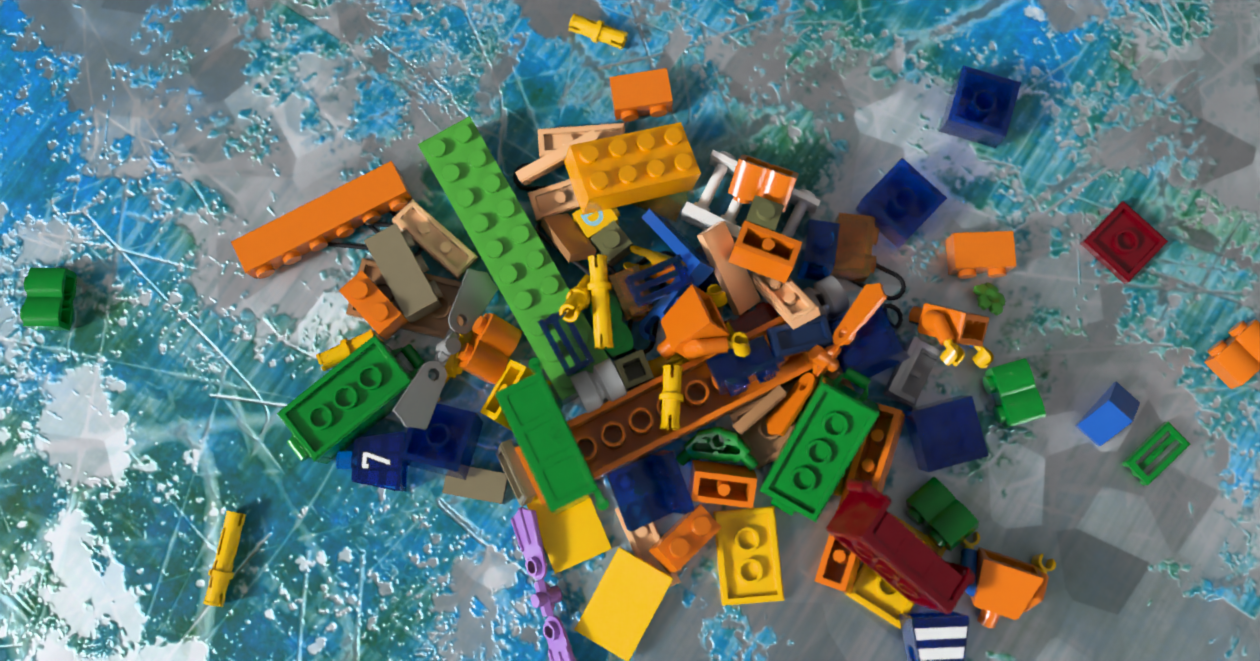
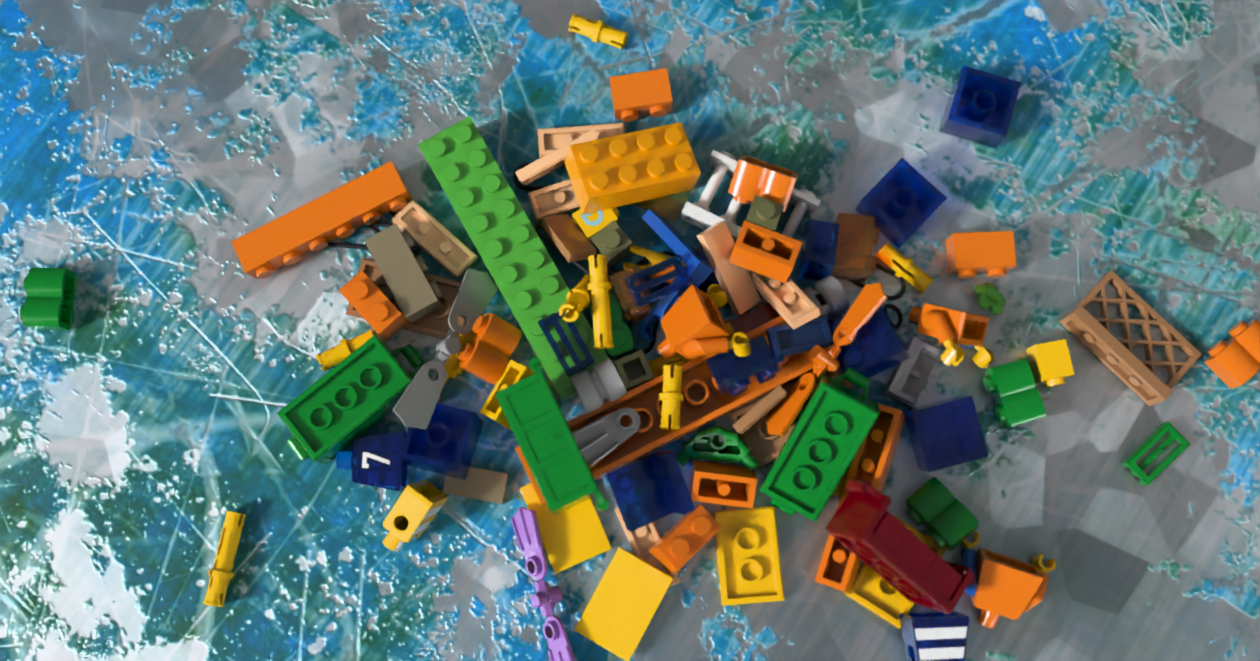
(412, 513): none -> yellow torso
(515, 473): dark tan tile -> none
(605, 435): none -> light grey piece
(904, 267): none -> yellow pin
(1050, 362): none -> yellow brick
(1109, 415): blue slope -> none
(1118, 353): none -> medium nougat fence
(1124, 242): dark red tile -> none

